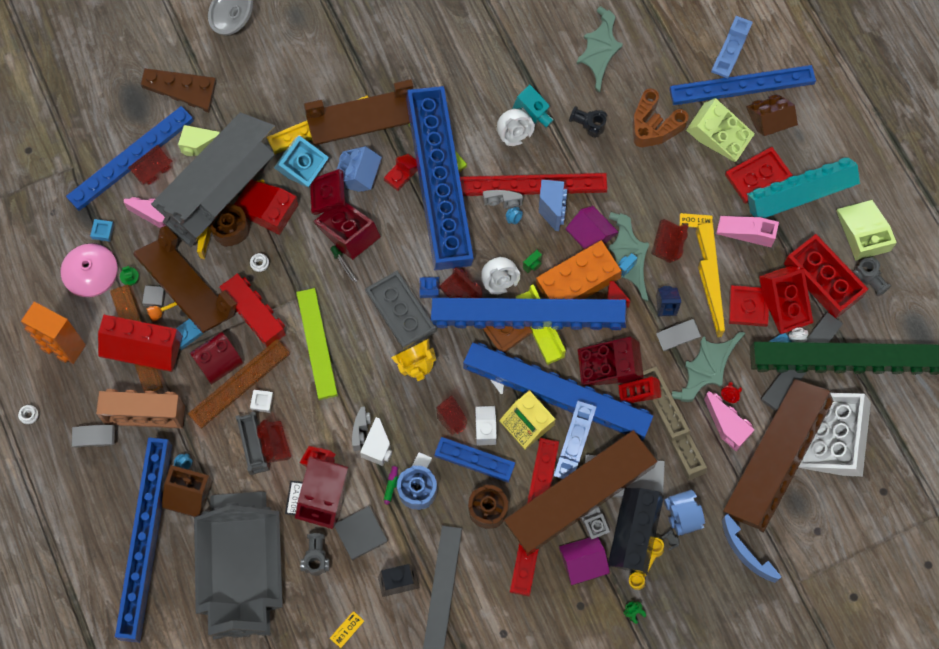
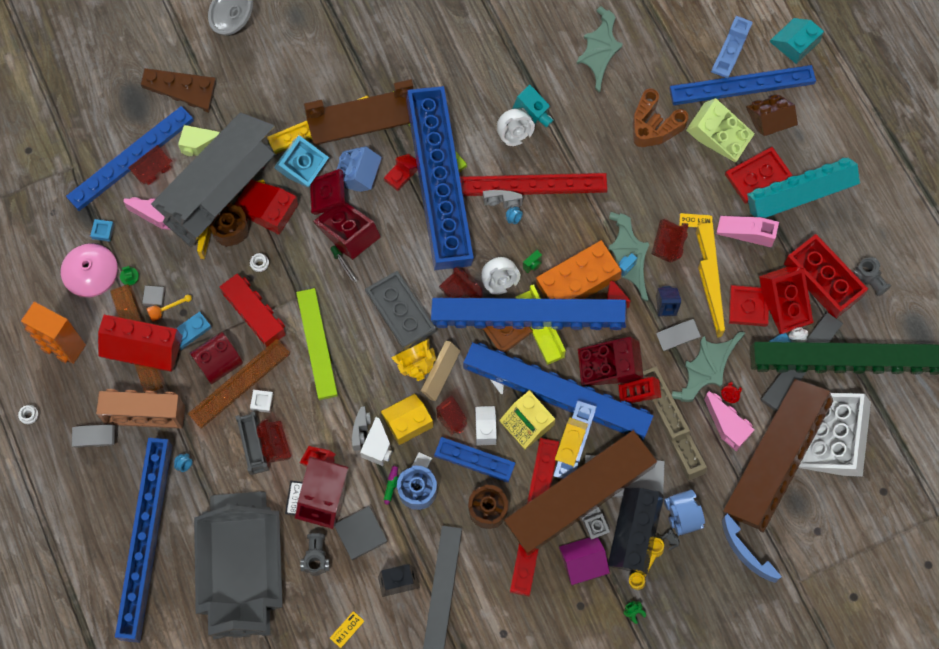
(183, 283): reddish brown bracket -> none
(185, 491): reddish brown slope -> none
(407, 419): none -> yellow slope
(429, 287): blue tile -> none
(440, 371): none -> tan tile
(553, 202): medium blue slope -> none
(571, 441): none -> yellow brick
(588, 120): black connector -> none
(590, 227): magenta slope -> none
(797, 38): none -> teal slope
(866, 230): yellowish green slope -> none

